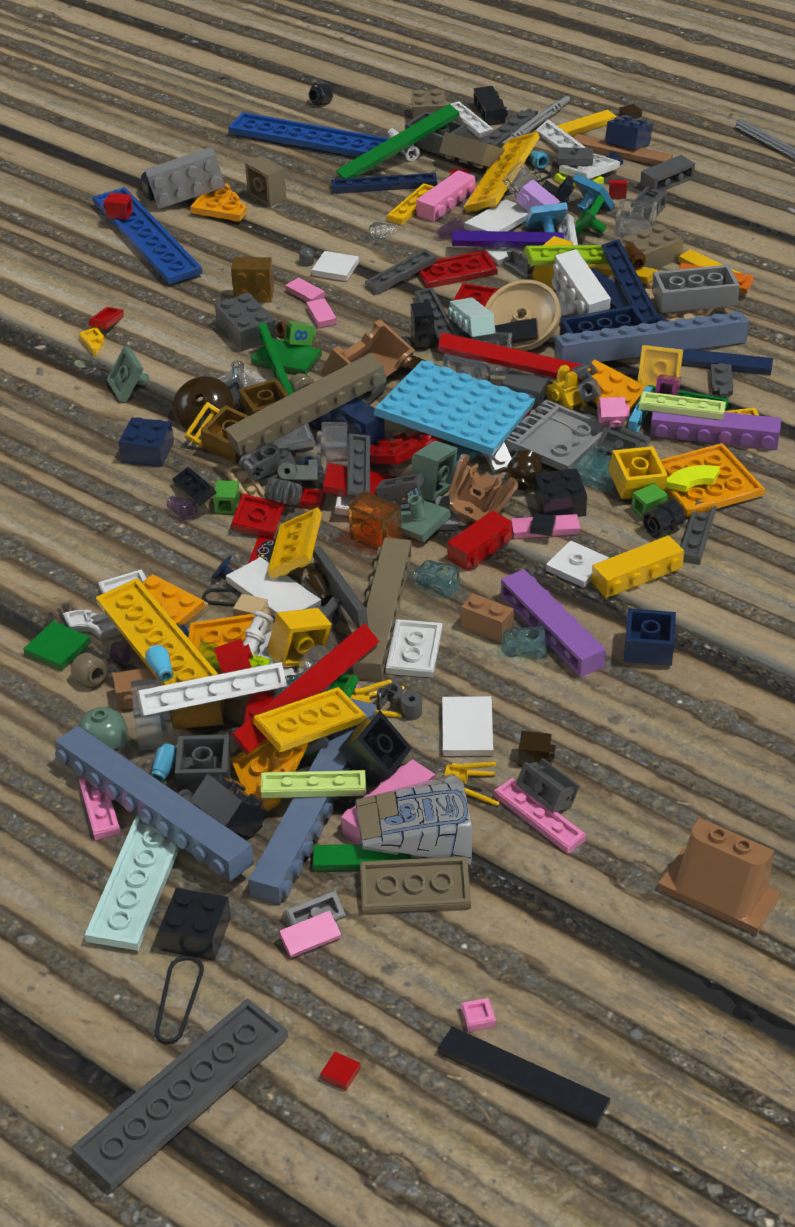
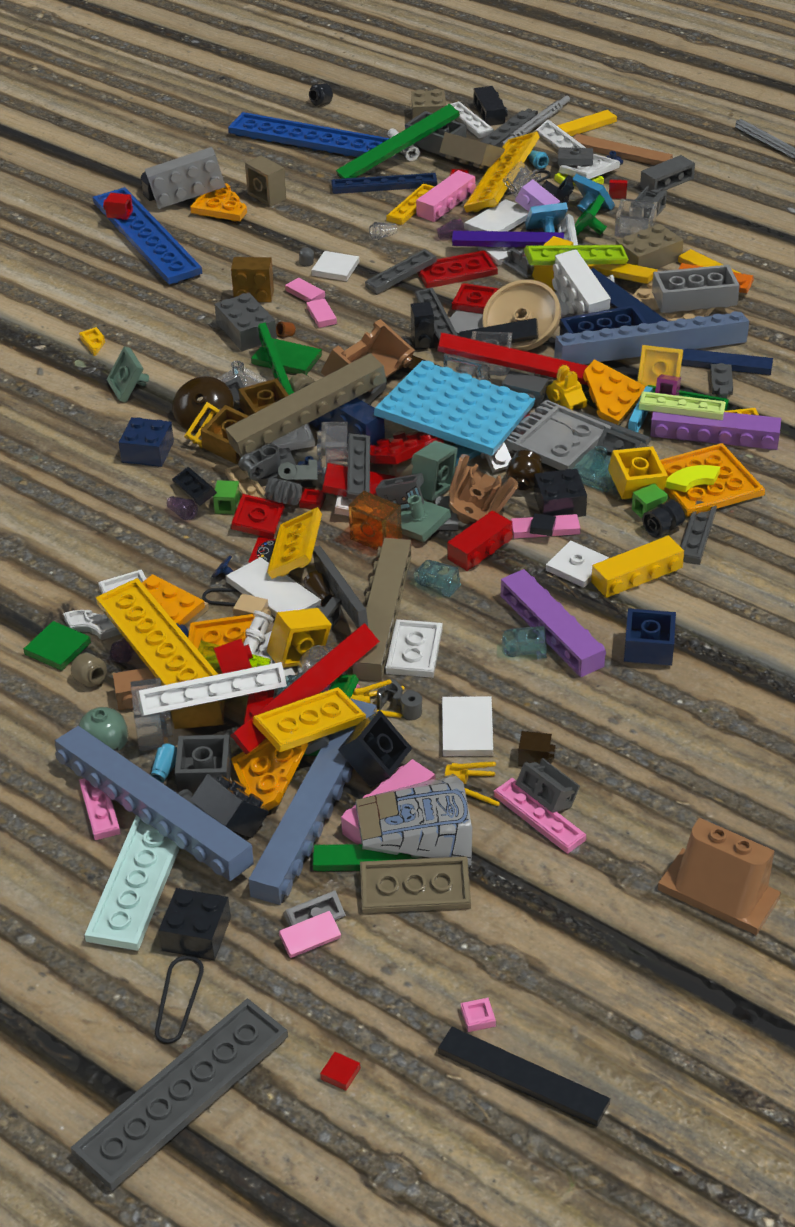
(106, 318): red tile -> none
(159, 661): medium azure cone -> none
(299, 333): bright green brick -> none
(313, 784): yellowish green tile -> none
(472, 317): light aqua brick -> none
(486, 617): medium nougat brick -> none
(589, 388): dark grey leg -> none
(612, 411): bright pink brick -> none
(628, 132): dark blue brick -> none
(629, 280): dark blue tile -> none
(631, 110): dark brown tile -> none
(636, 257): reddish brown cone -> none

